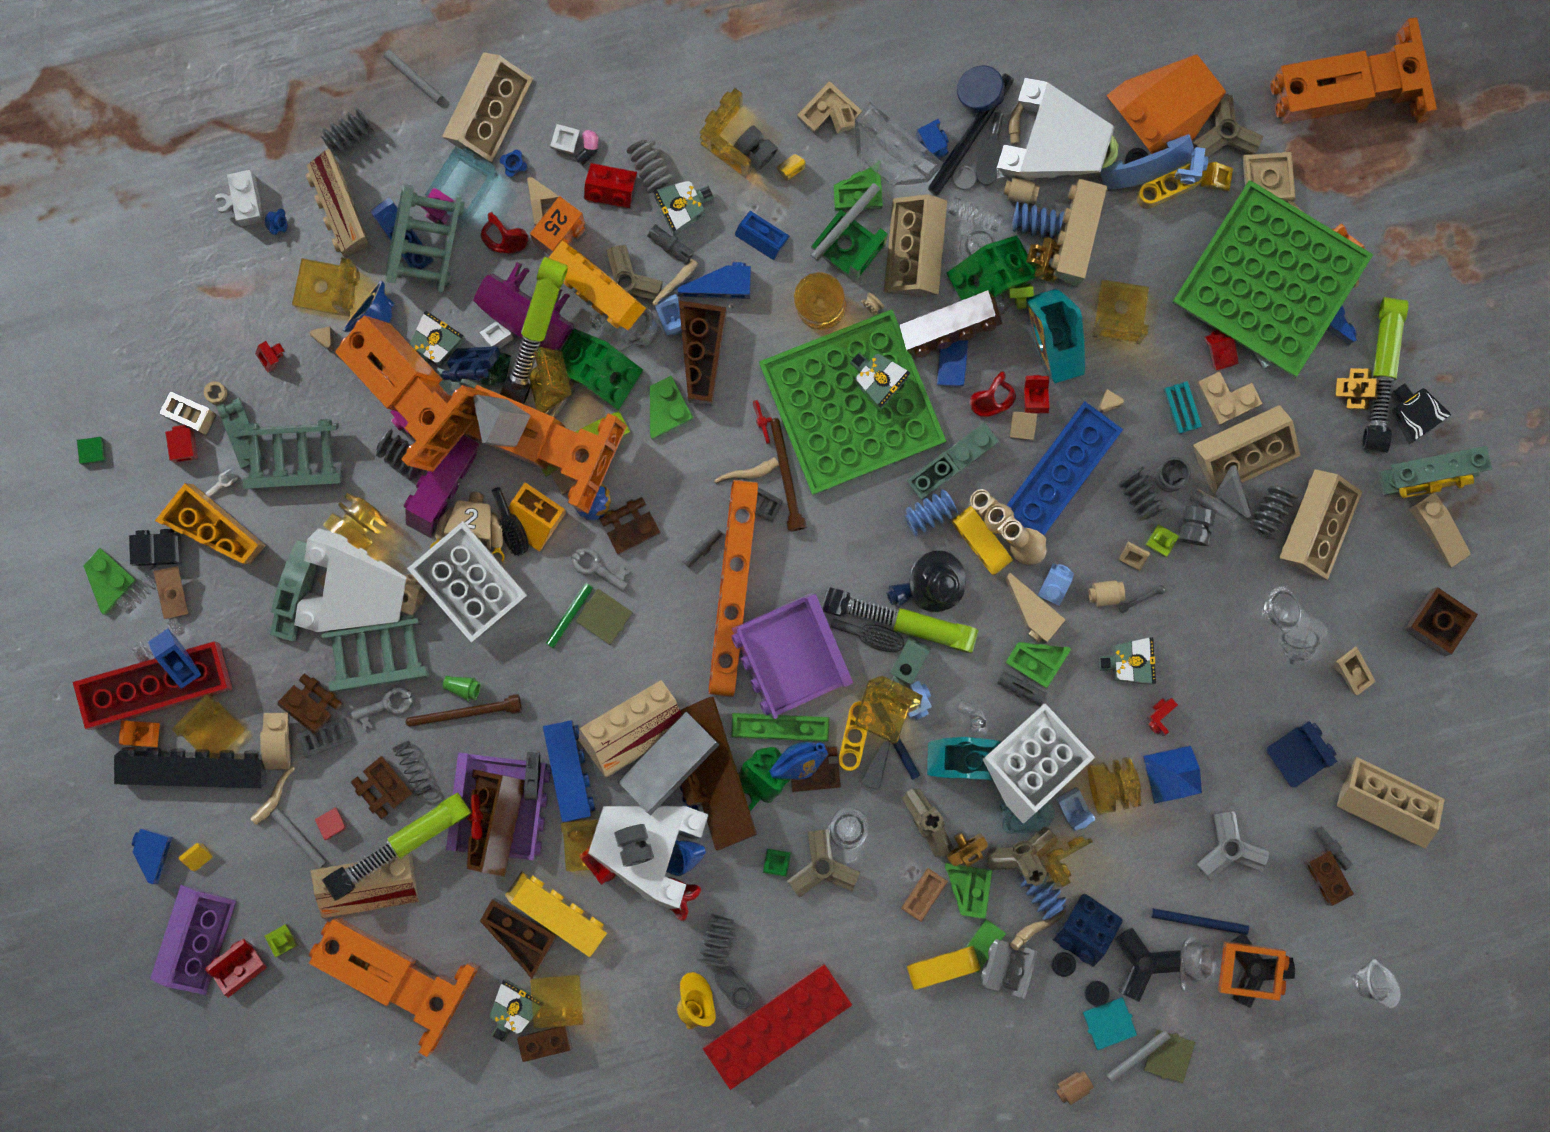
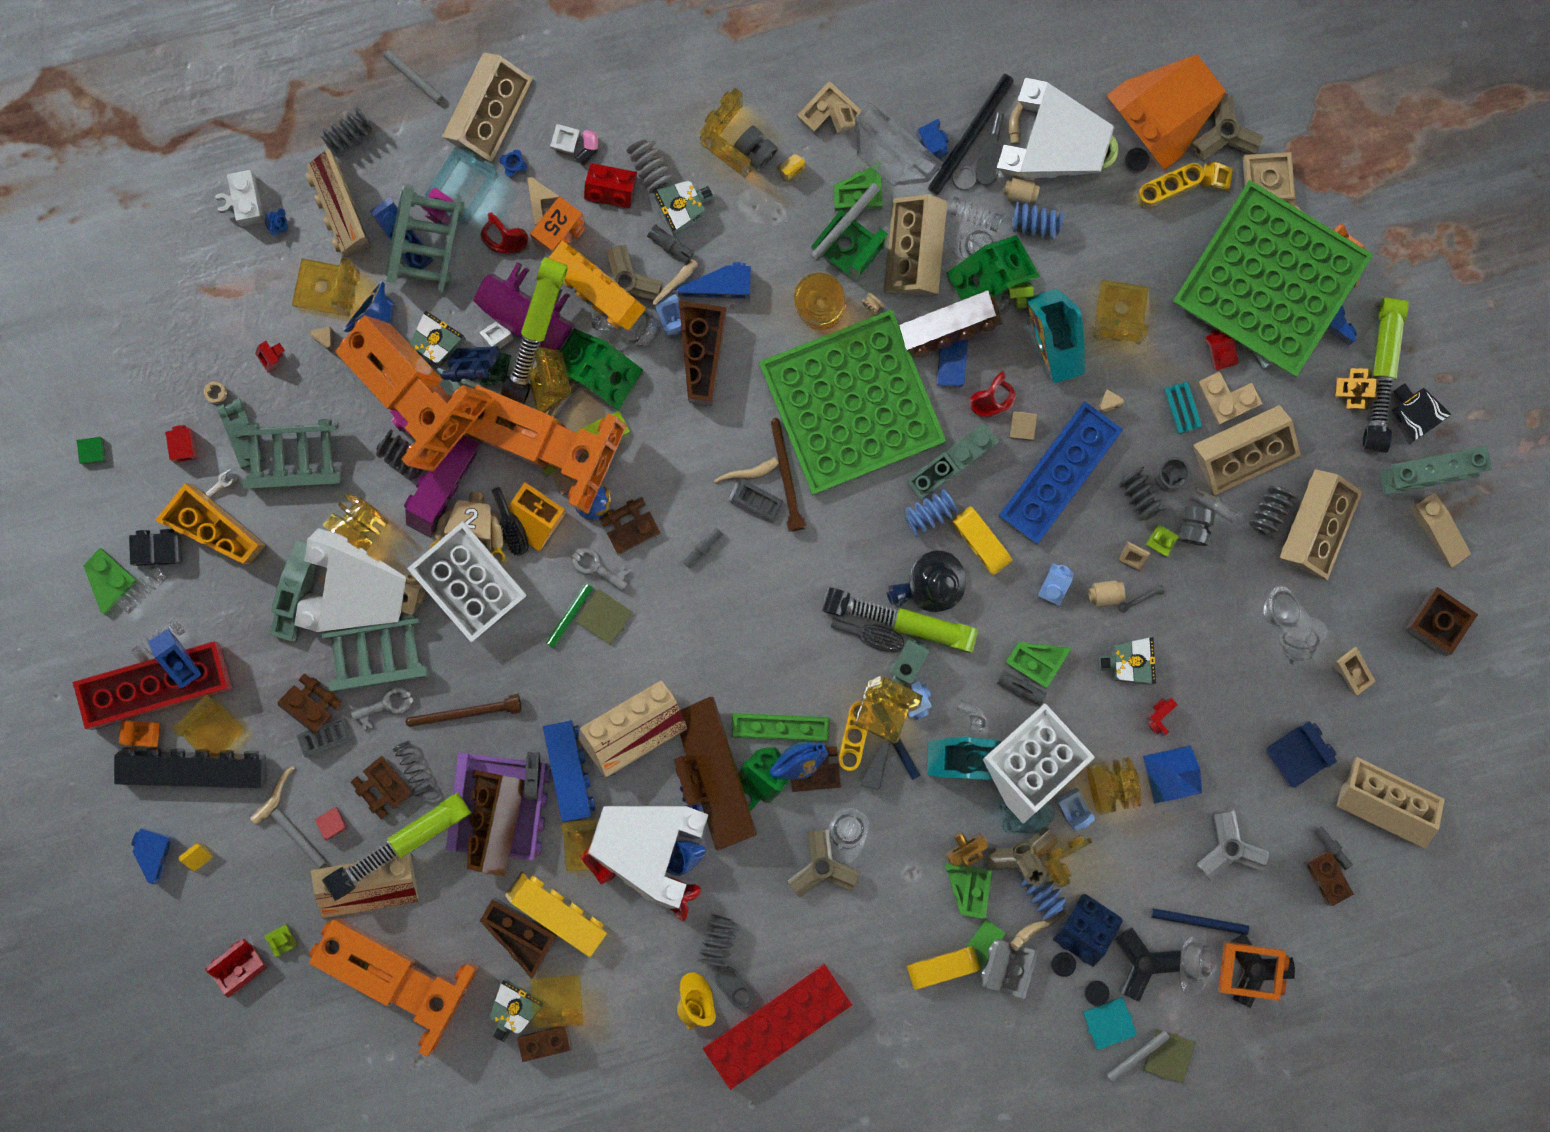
(170, 592): medium nougat plate -> none
(192, 939): medium lavender slope -> none
(201, 420): slope -> none
(275, 741): tan brick -> none
(463, 687): bright green cone -> none
(476, 816): red piece -> none
(500, 420): light grey slope -> none
(634, 845): dark grey wheel -> none
(666, 408): bright green wing -> none
(668, 763): tile -> none
(733, 586): orange beam -> none
(761, 235): blue slope -> none
(761, 420): red piece -> none
(776, 862): green tile -> none
(791, 655): medium lavender panel -> none
(878, 378): torso -> none
(924, 894): medium nougat plate -> none
(928, 822): dark tan piece -> none
(981, 89): dark blue tile -> none
(992, 511): tan piece -> none
(1033, 551): tan hair -> none
(1036, 394): red bracket -> none
(1036, 614): tan slope -> none
(1042, 261): pearl gold piece -> none
(1074, 1087): medium nougat brick -> none
(1079, 231): tan slope -> none
(1148, 167): medium blue slope -> none
(1198, 164): light blue bracket -> none
(1233, 493): light grey slope -> none
(1356, 80): orange brick -> none
(1377, 983): clear piece -> none
(1436, 486): yellow piece -> none

